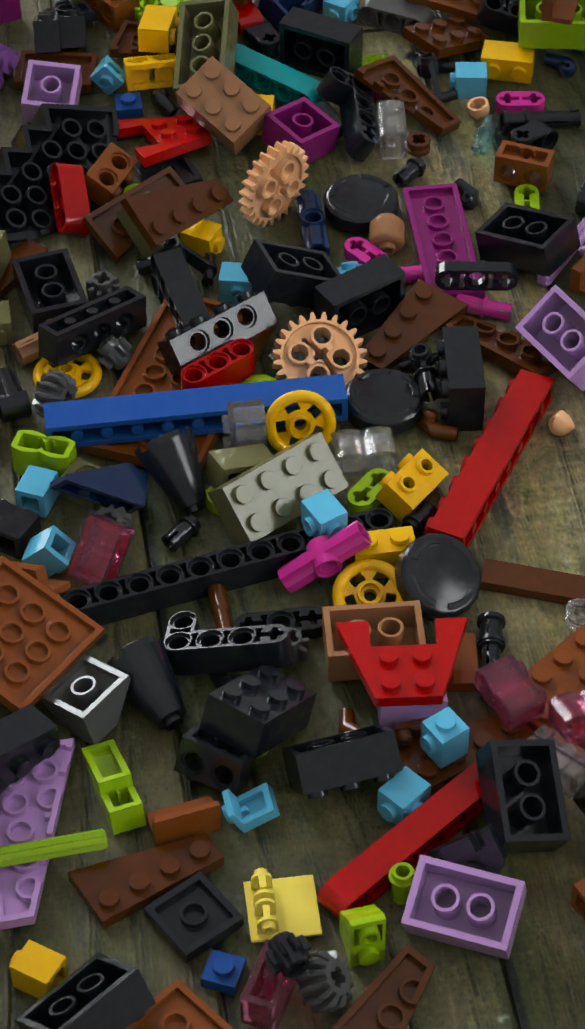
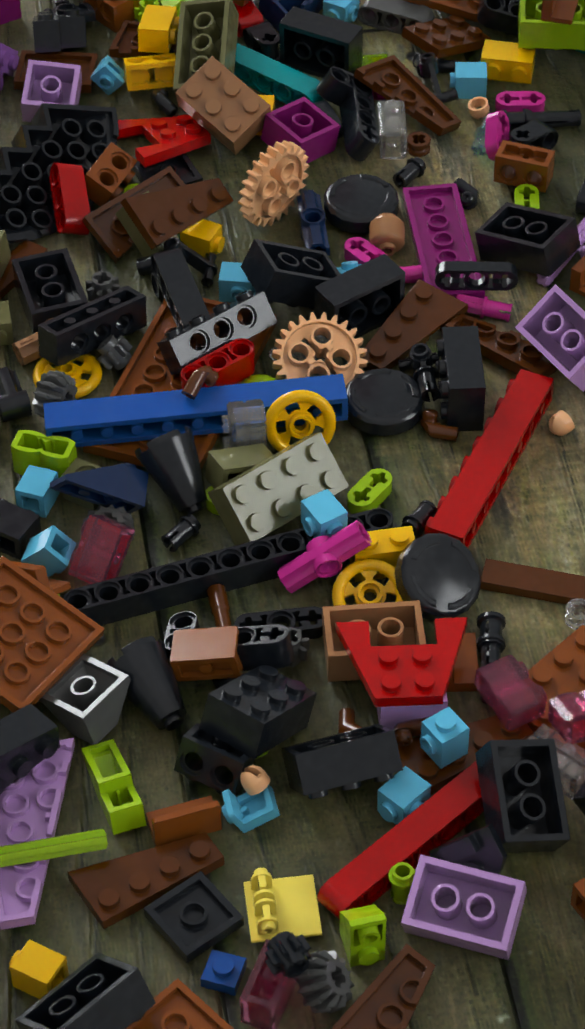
(128, 105): blue plate -> none
(197, 379): none -> reddish brown arm
(205, 654): none -> panel
(254, 779): none -> light nougat hinge
(364, 450): clear brick -> none
(411, 484): yellow brick -> none
(496, 130): none -> dark pink beam
(563, 63): dark blue arm -> none

